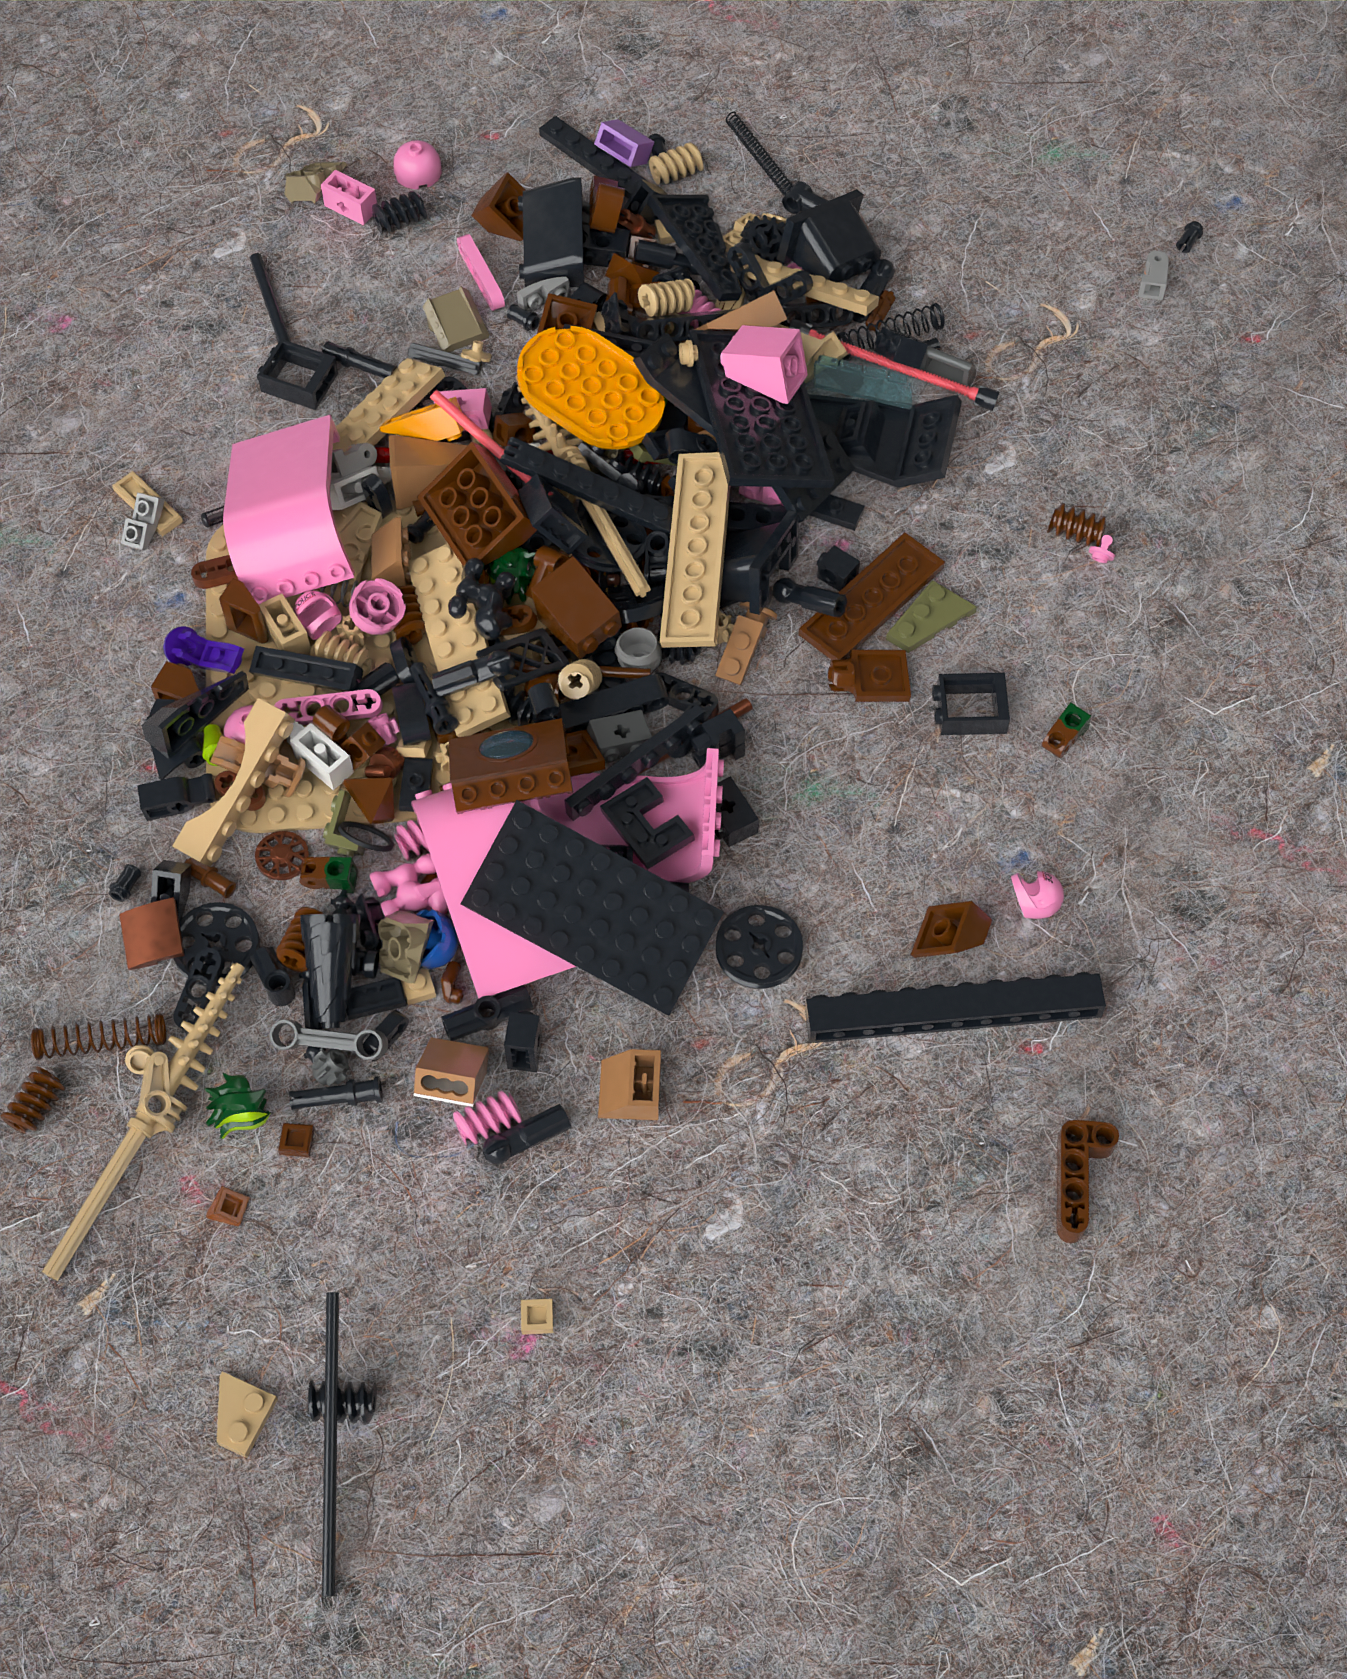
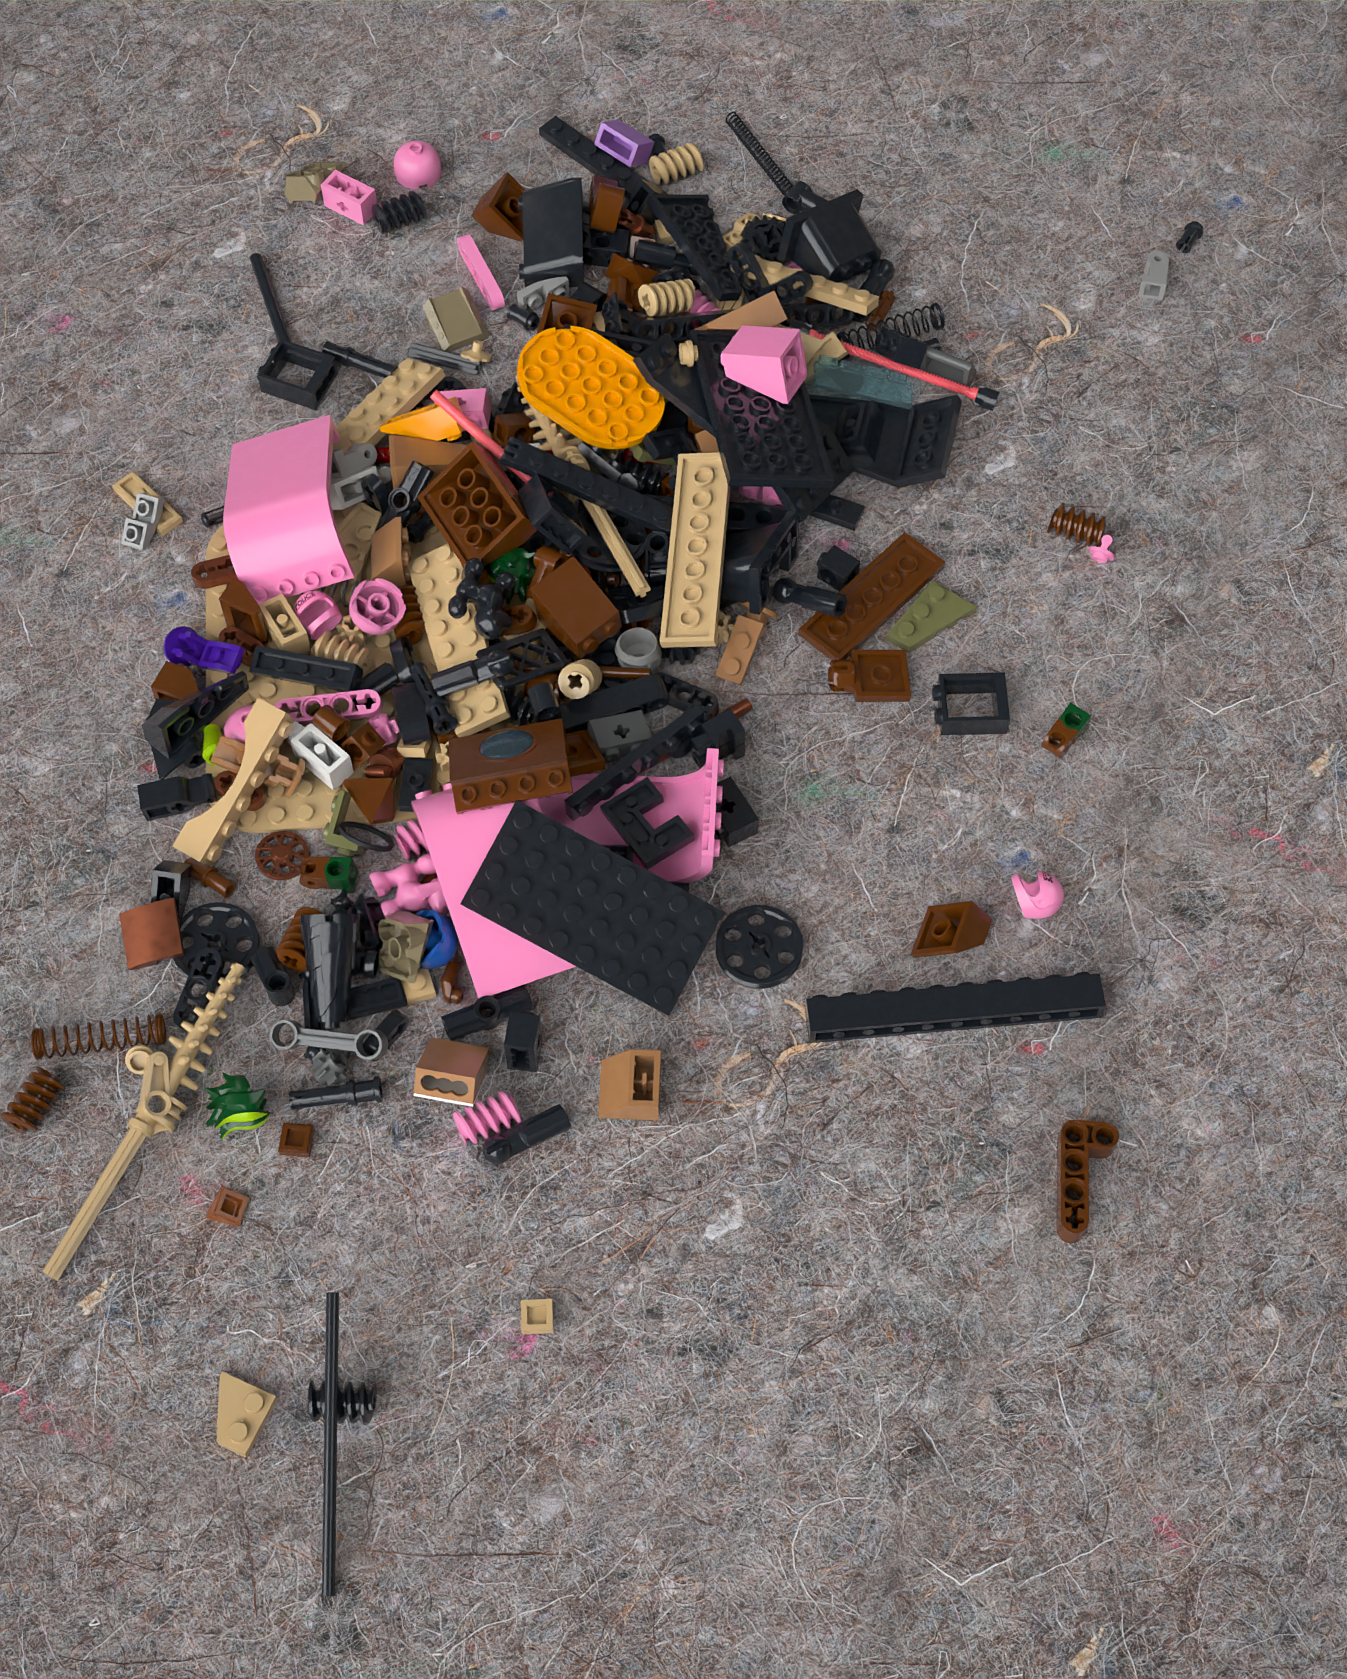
(121, 888): black pin -> none
(243, 639): none -> copper beam
(412, 485): none -> black piece
(684, 442): black piece -> none

